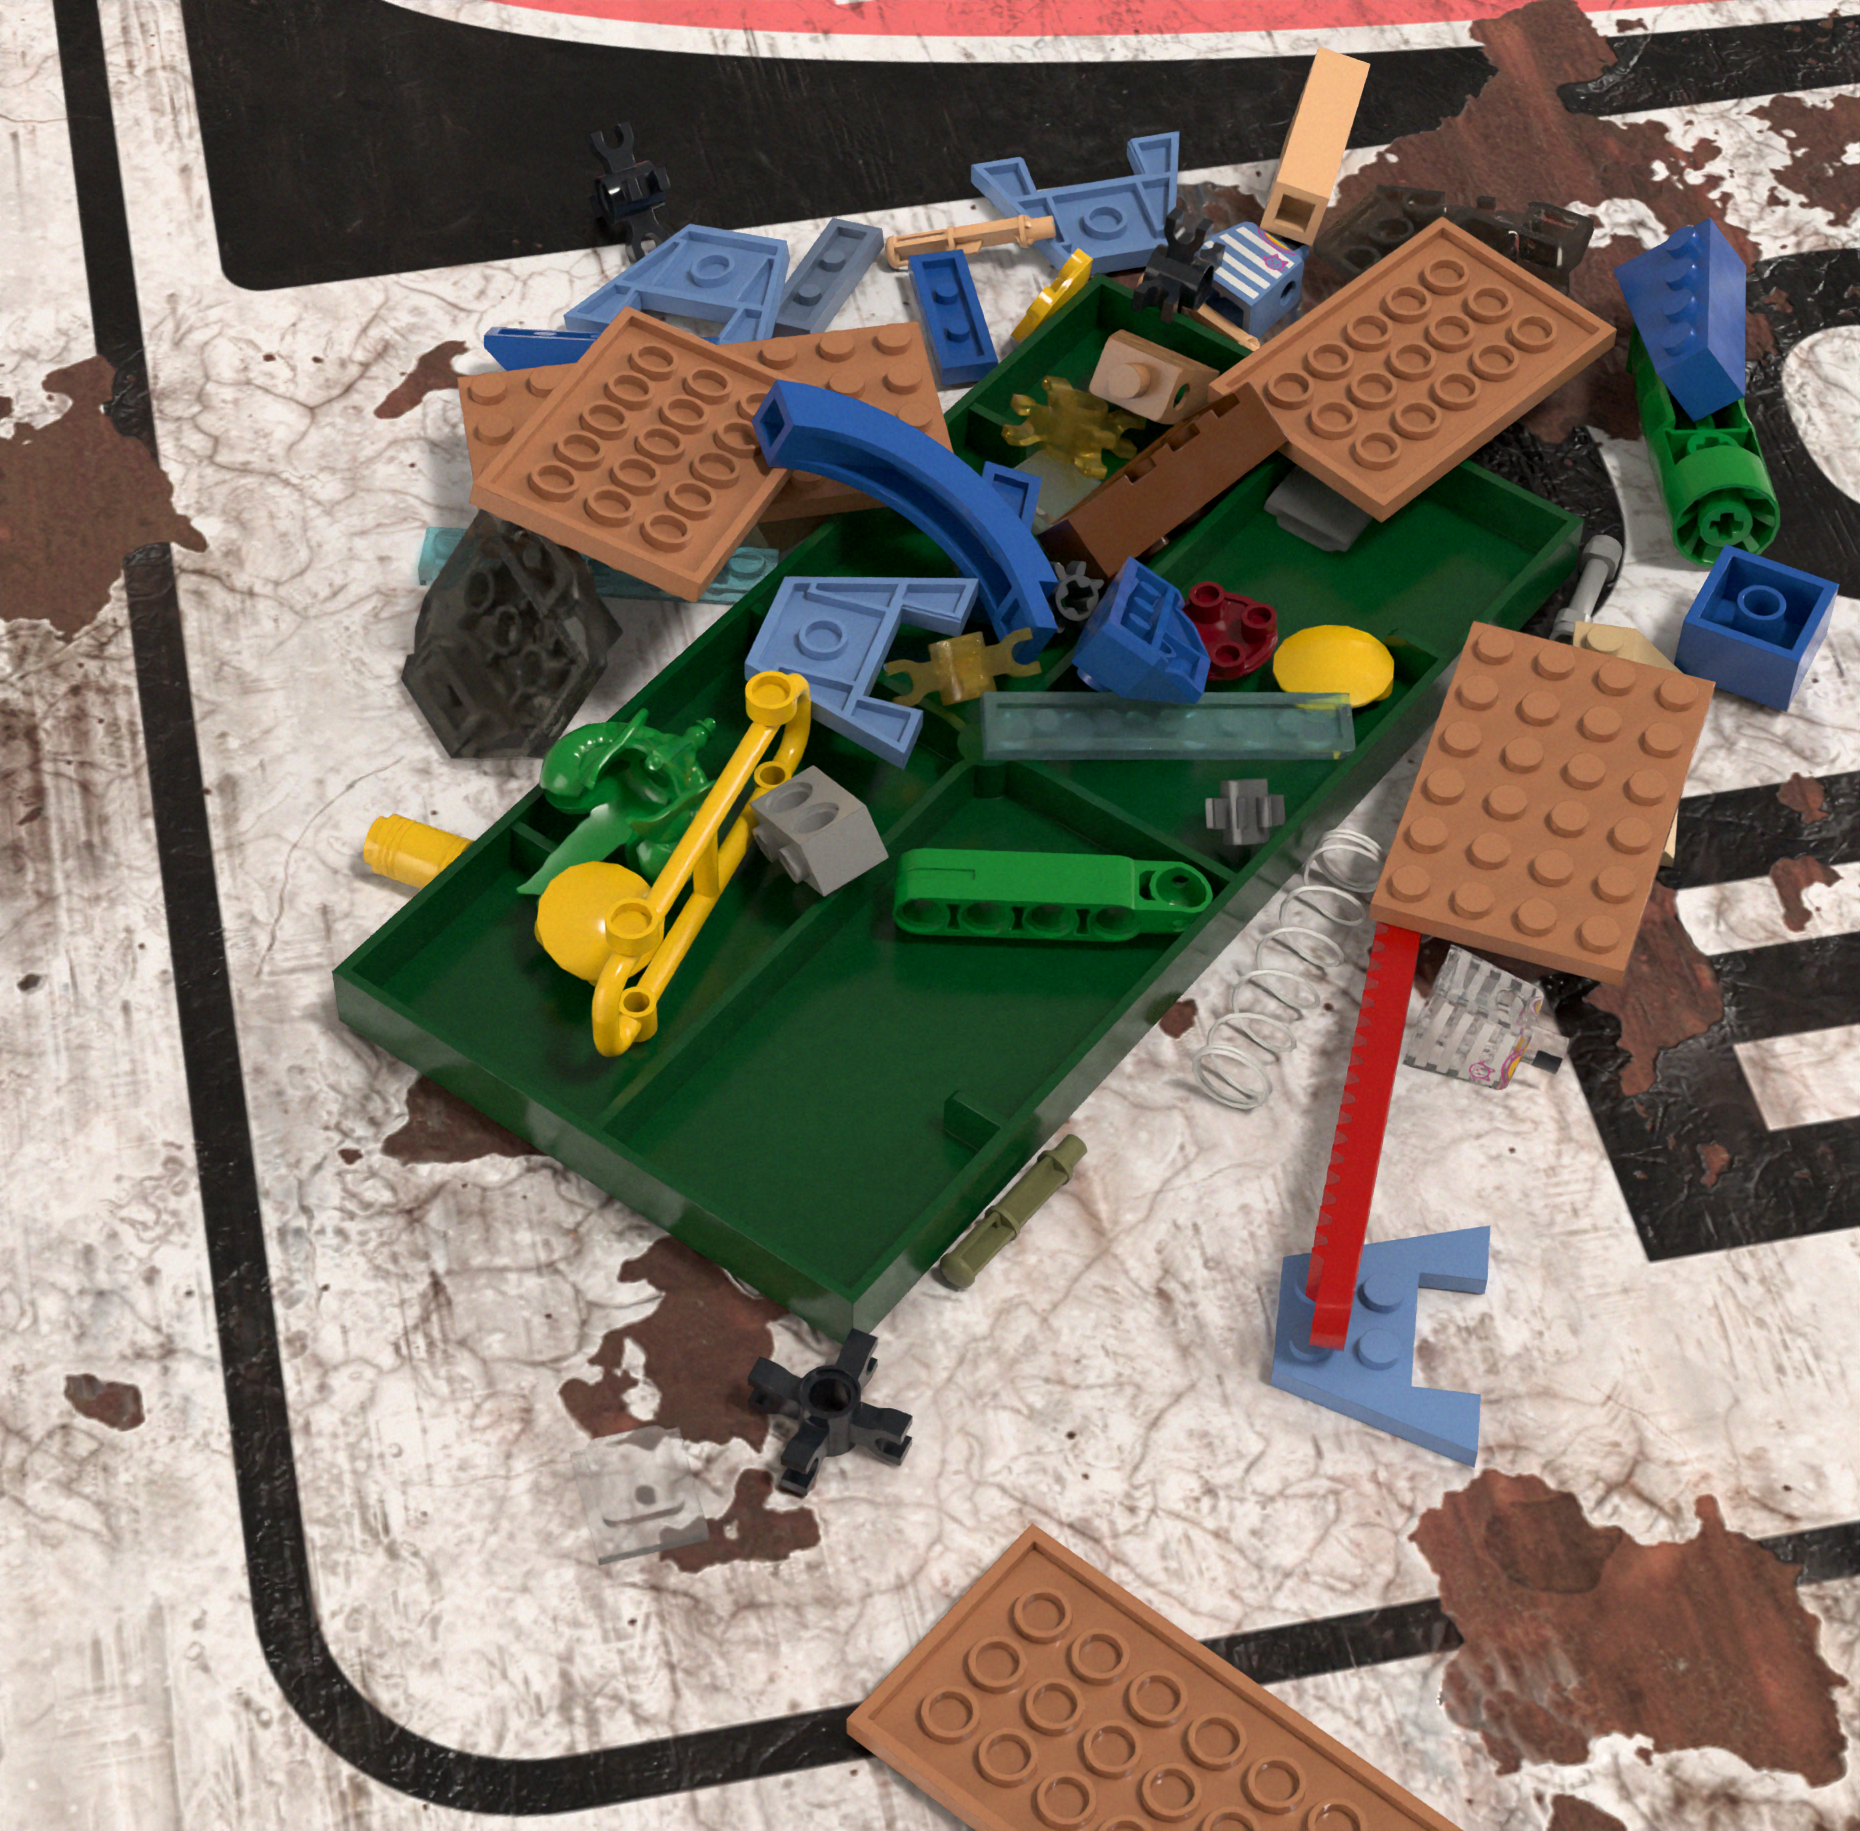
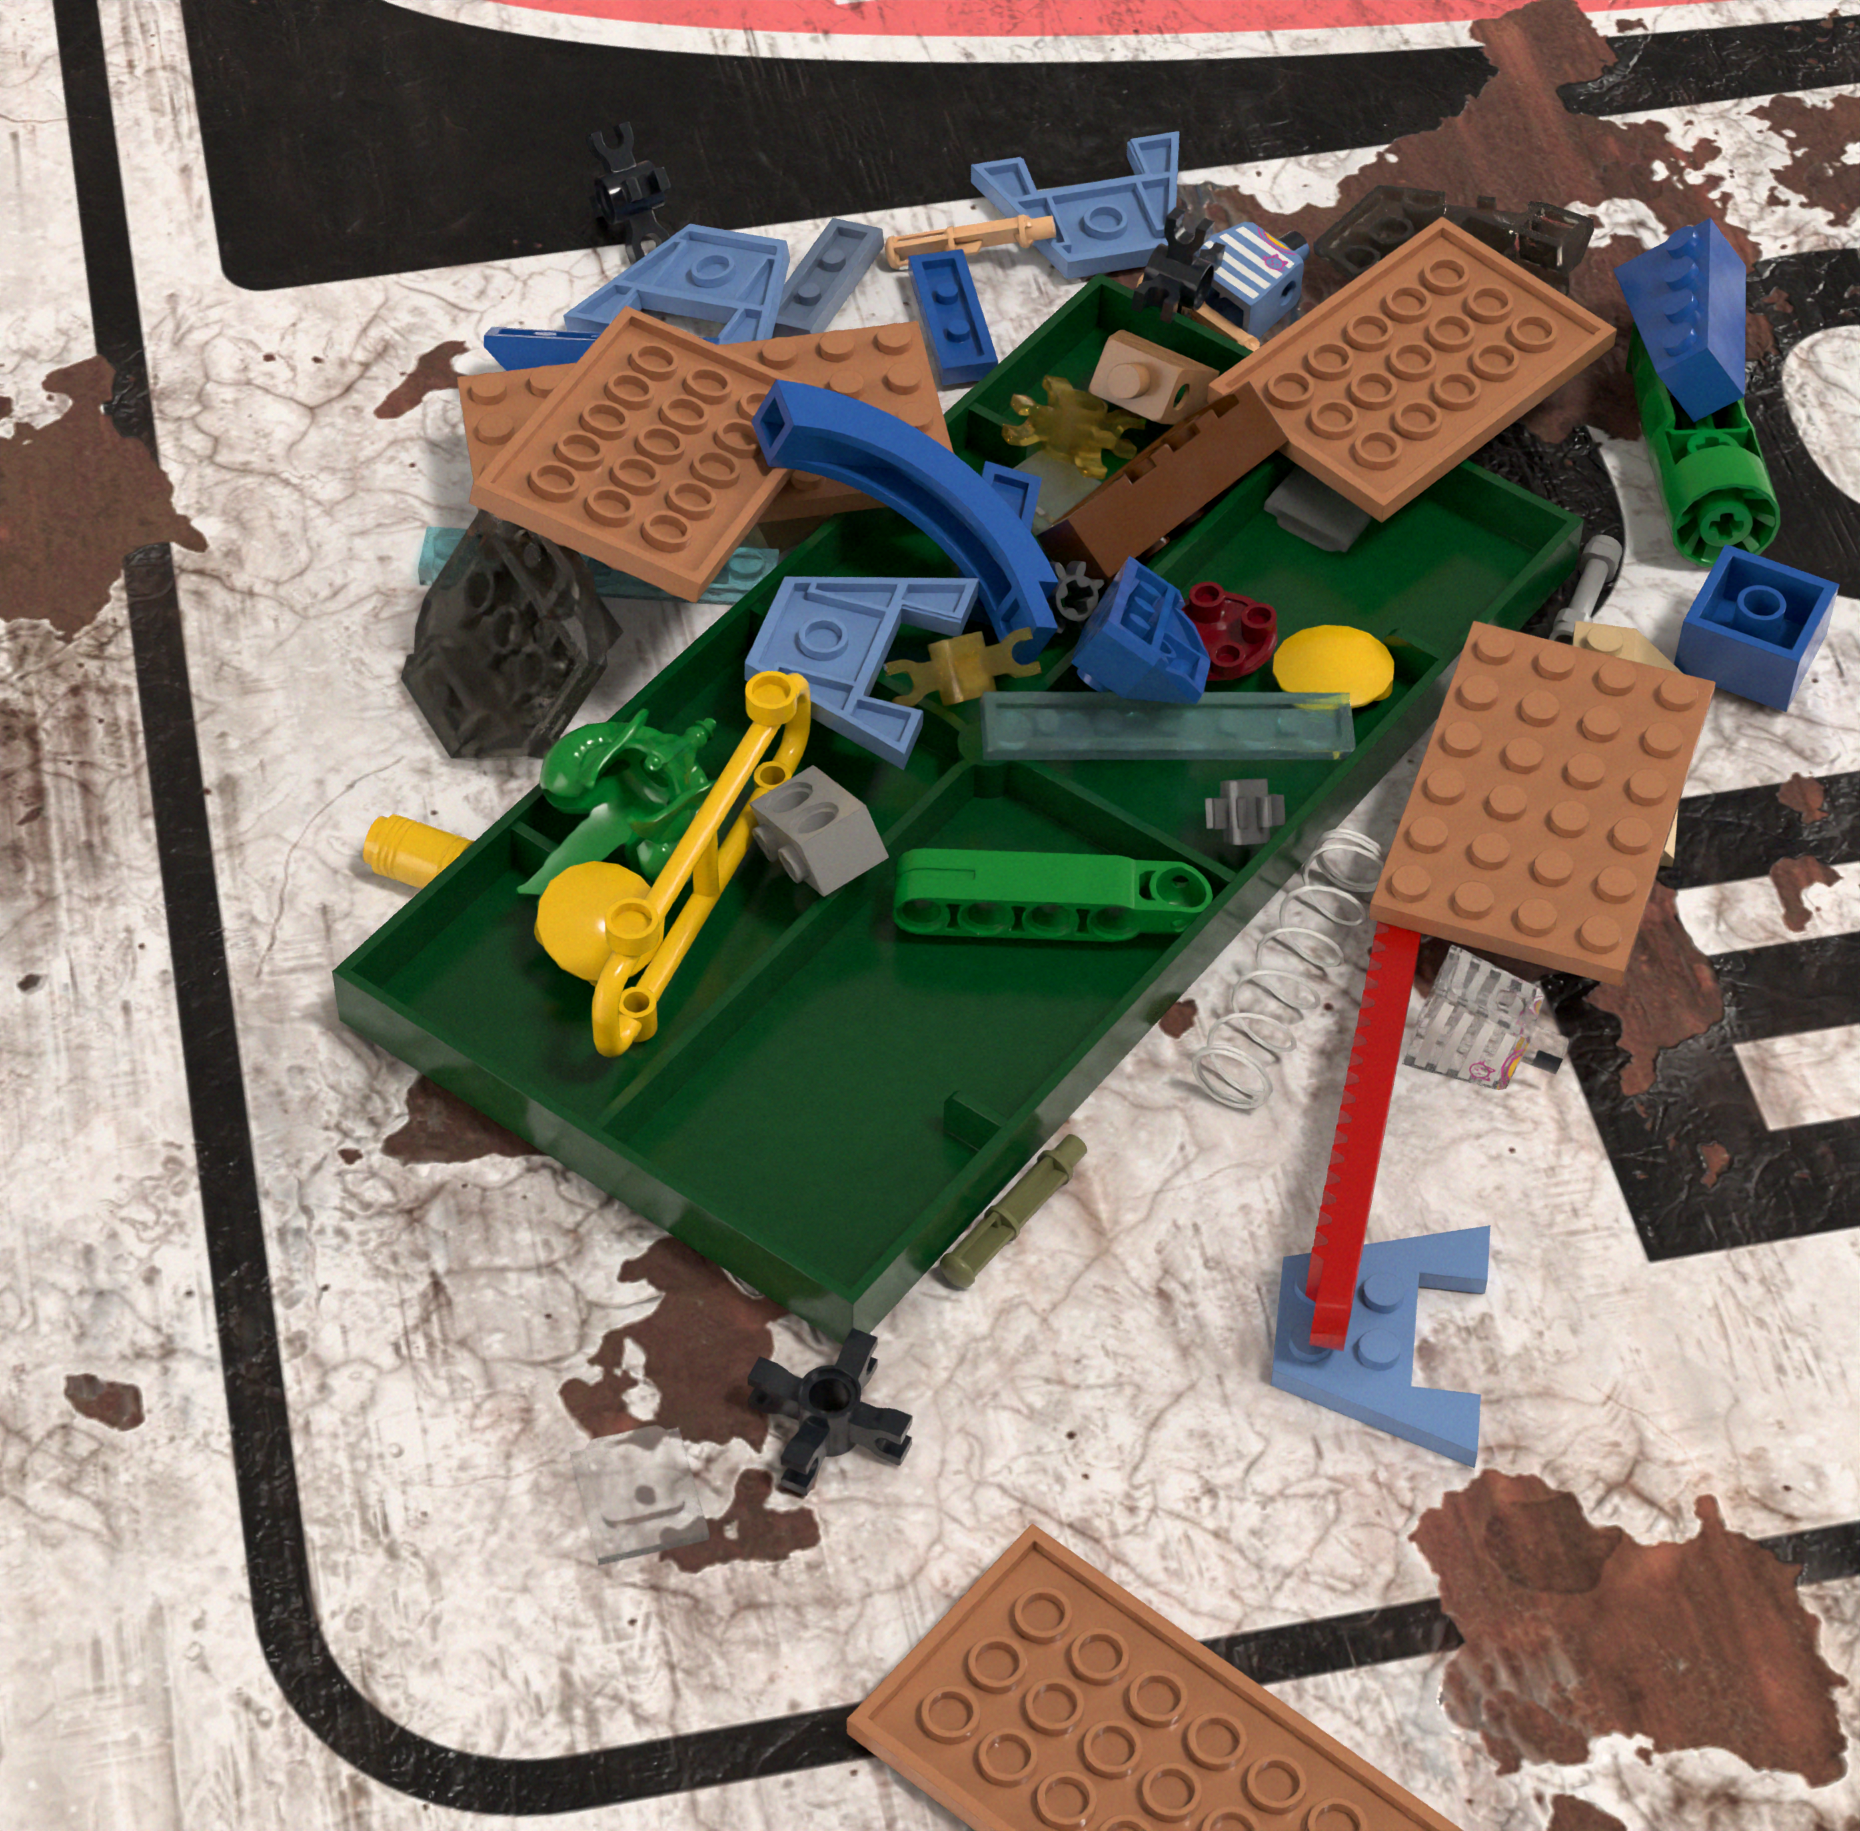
(1070, 280): yellow dish -> none
(1314, 146): light nougat slope -> none

